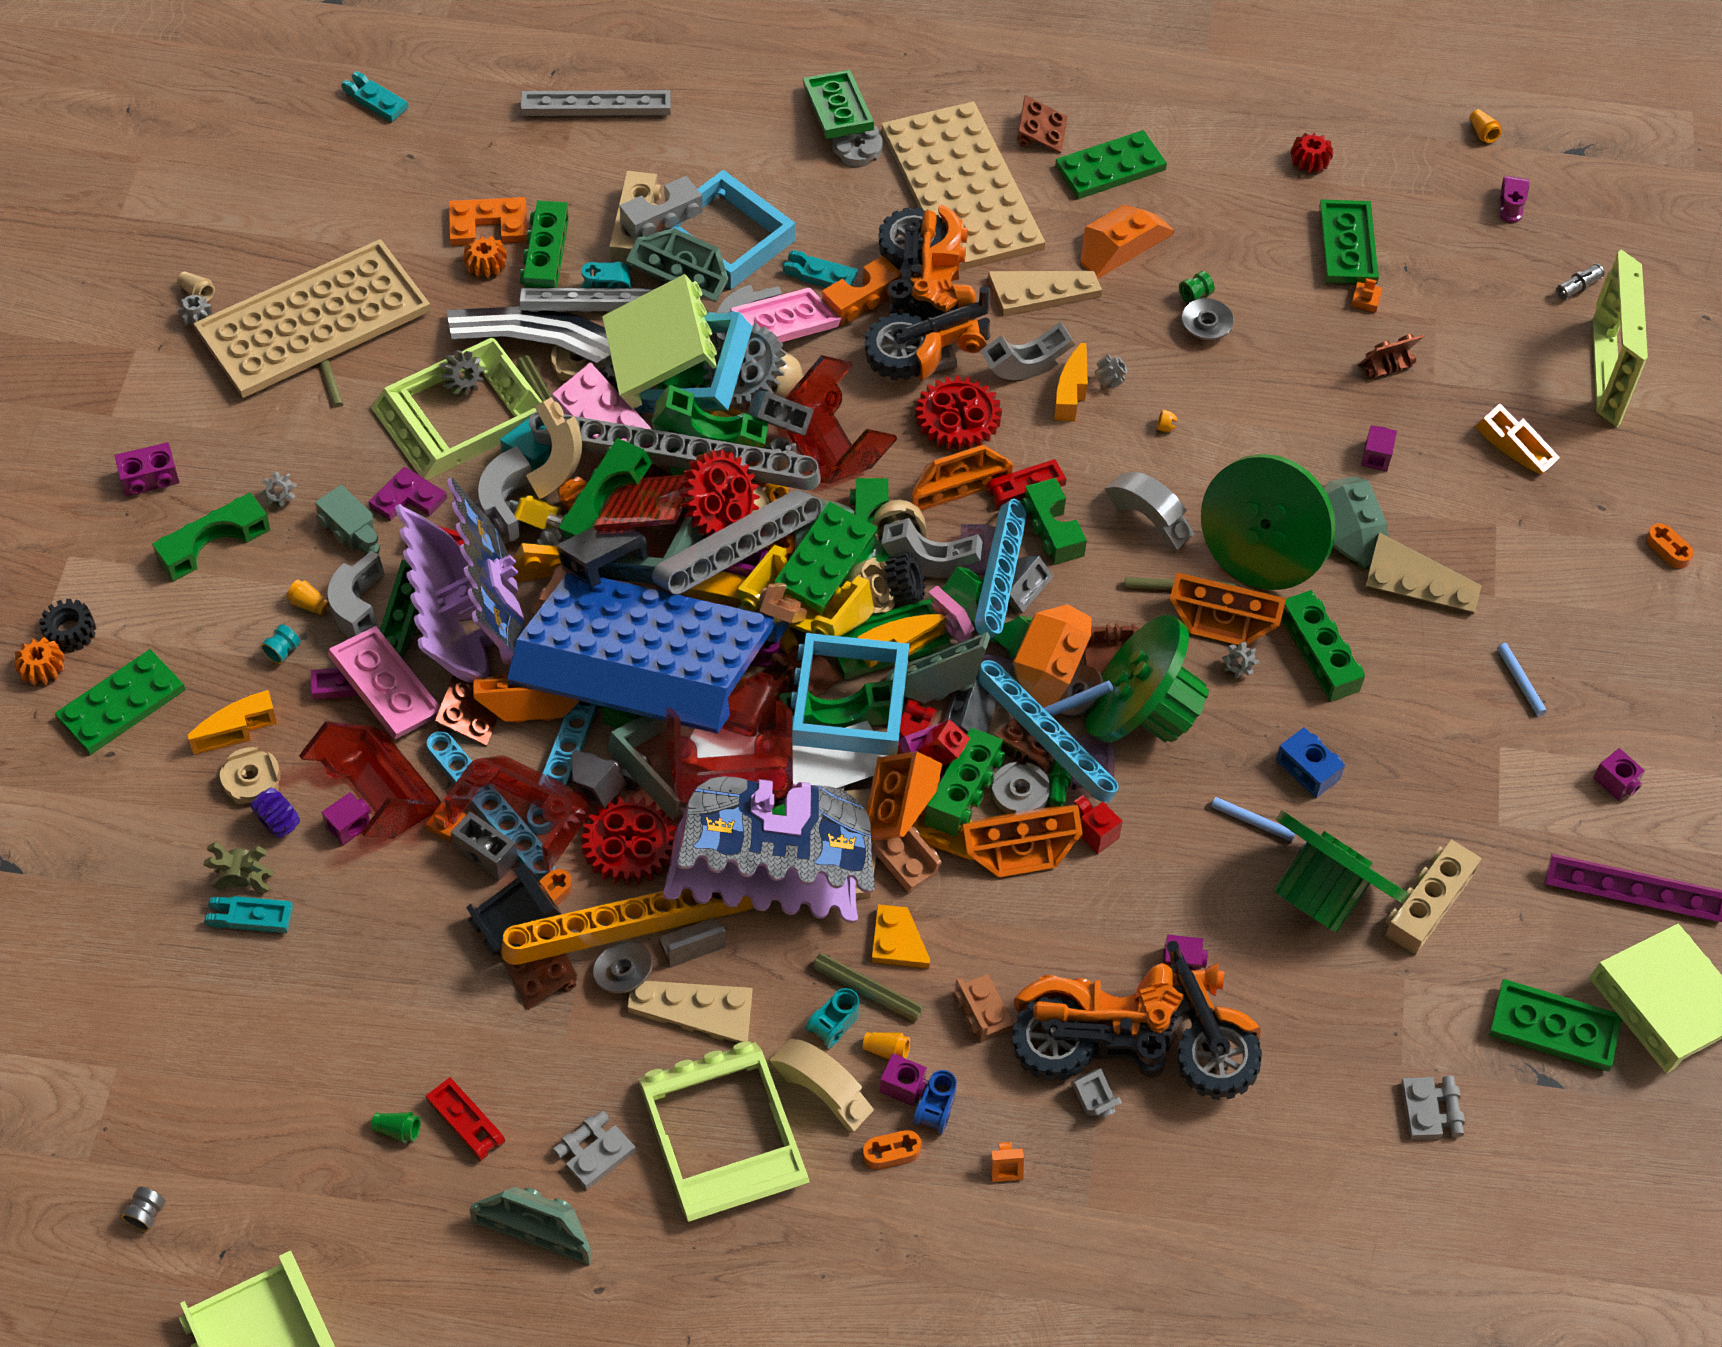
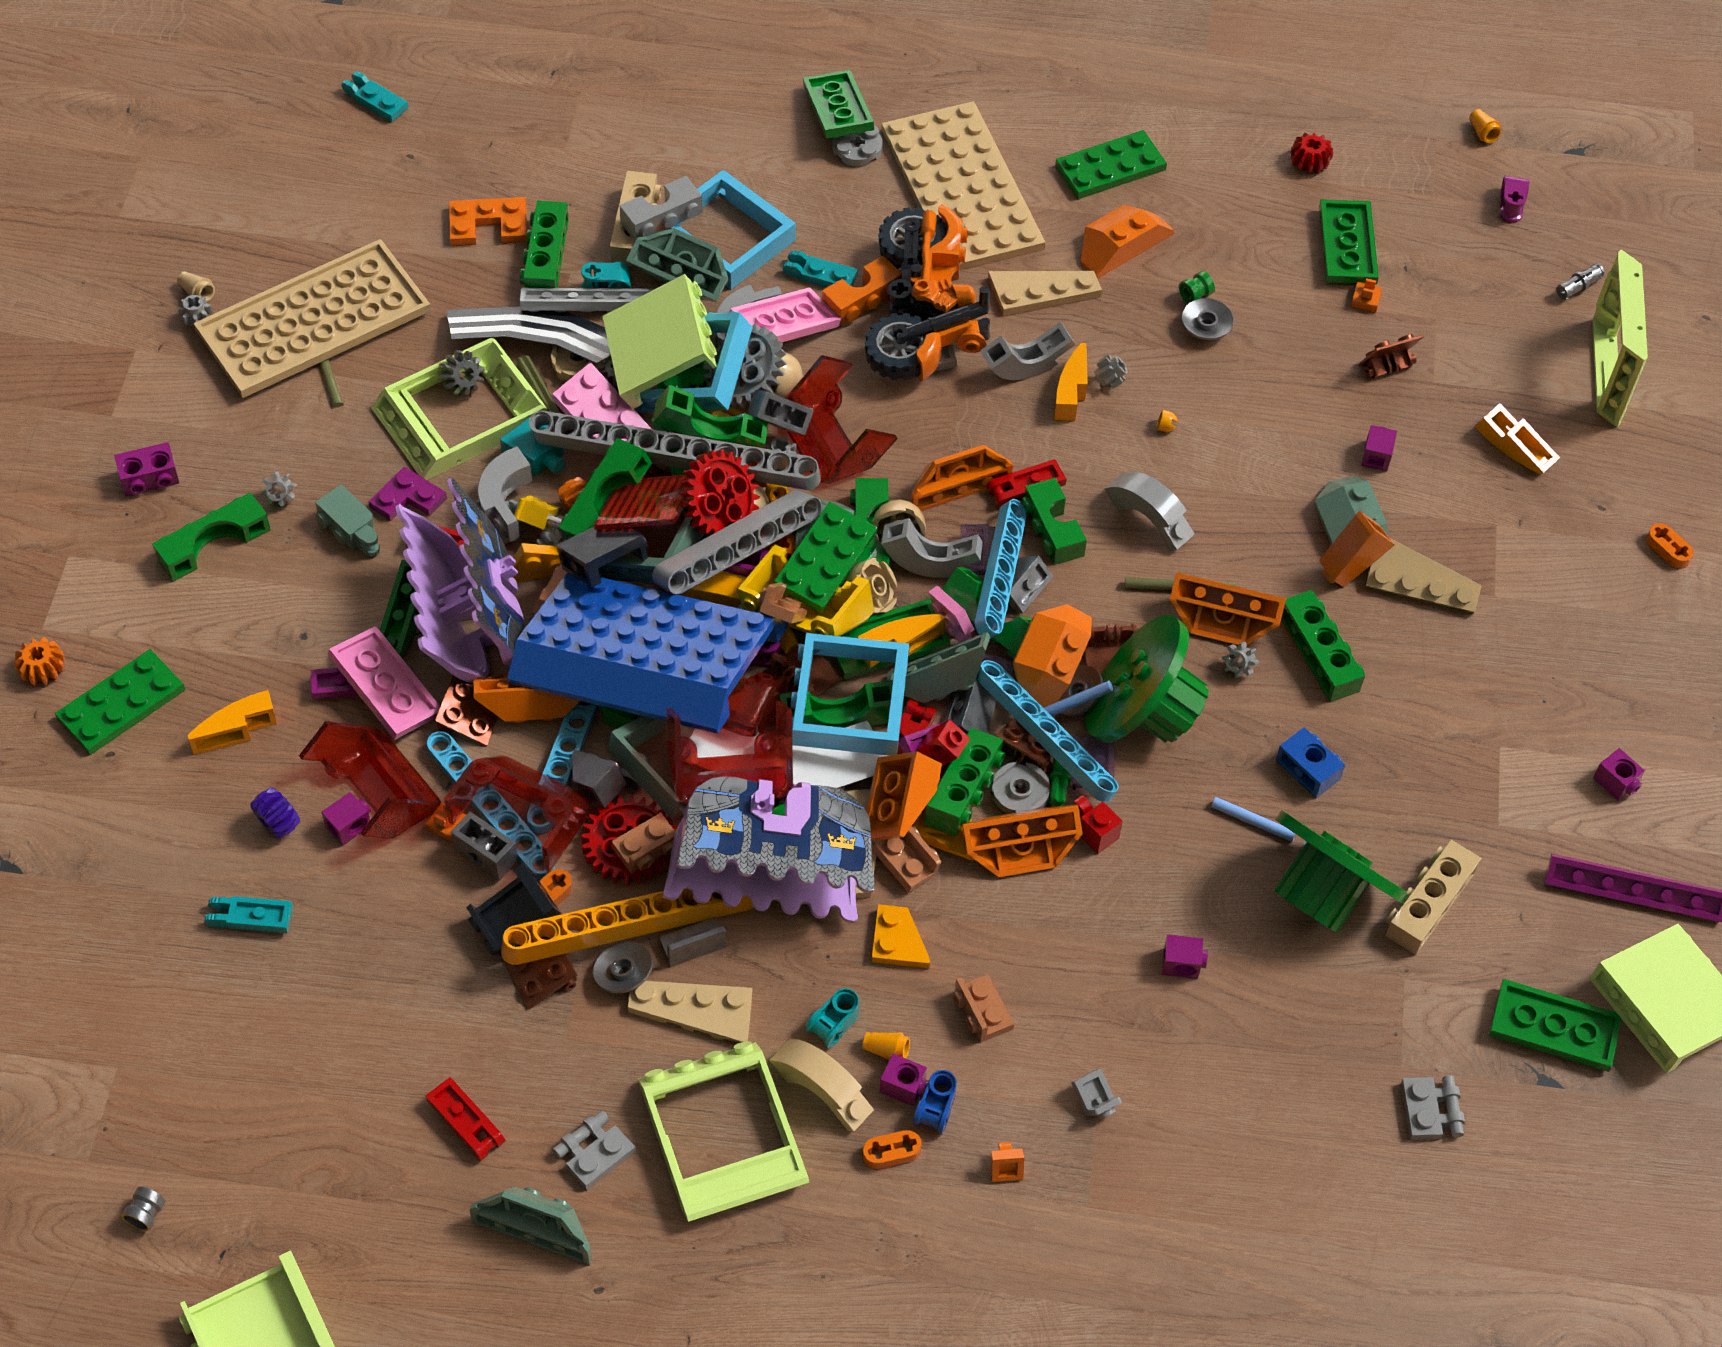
(73, 637): black tyre -> none
(238, 868): olive pin -> none
(246, 760): tan plate -> none
(280, 644): teal wheel -> none
(307, 597): light orange cone -> none
(345, 590): light grey arch -> none
(400, 1125): green cone -> none
(484, 256): orange gear -> none
(565, 449): tan arch -> none
(596, 103): light grey plate -> none
(645, 843): none -> nougat bracket
(868, 987): olive axle -> none
(904, 579): black tyre -> none
(942, 421): red gear -> none
(1041, 124): copper hinge -> none
(1090, 1024): piece -> none
(1268, 522): green piece -> none
(1355, 550): none -> orange slope
(1521, 679): light blue bar -> none

